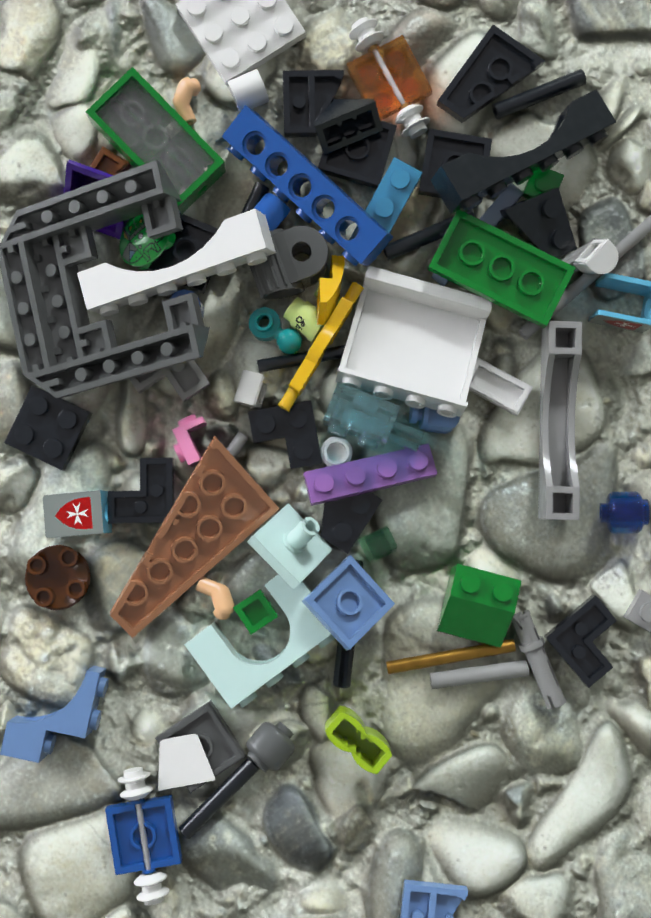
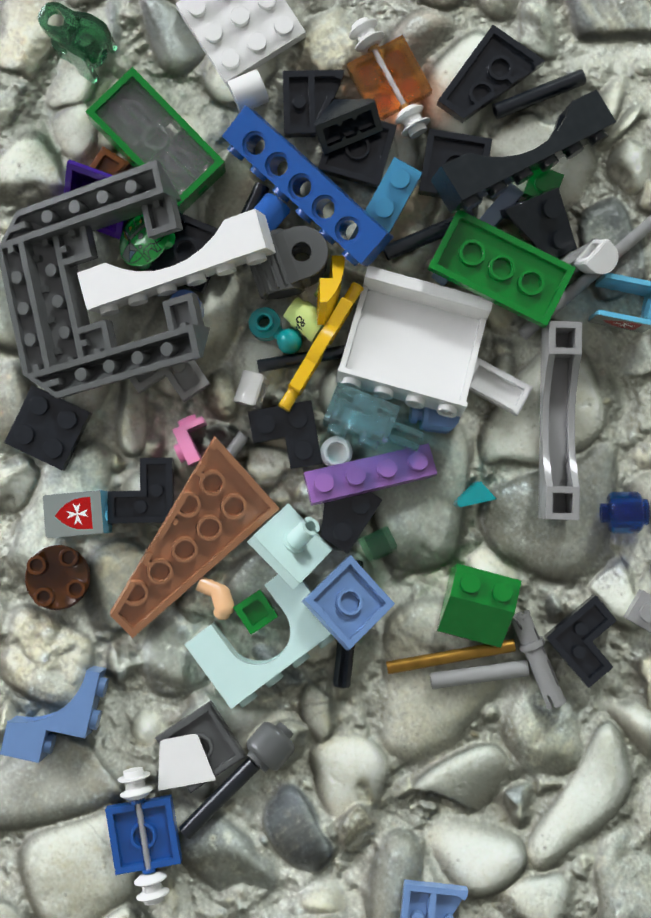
(83, 38): none -> clear green piece
(185, 91): light nougat arm -> none
(366, 744): lime brick -> none
(474, 494): none -> teal slope

